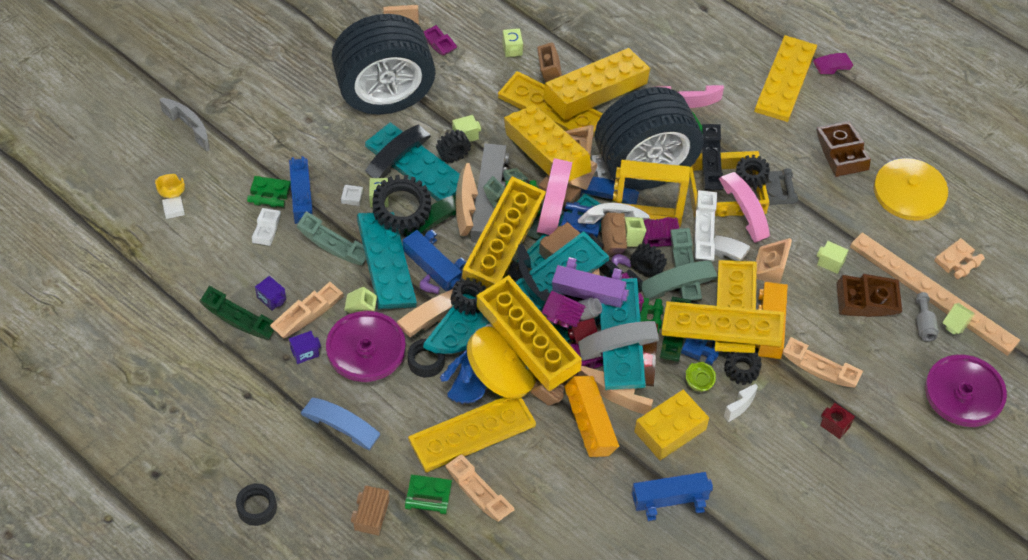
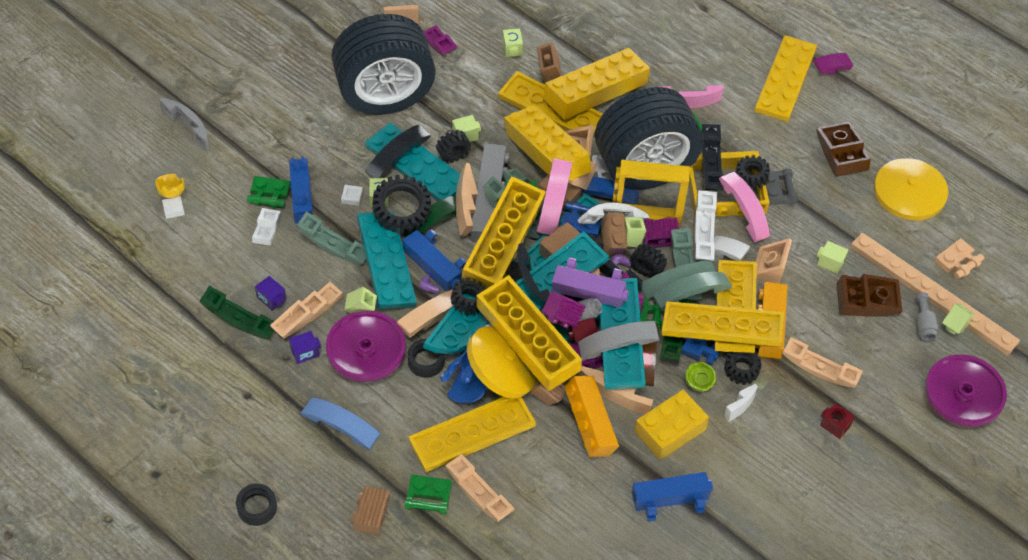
(691, 286): none -> sand green slope

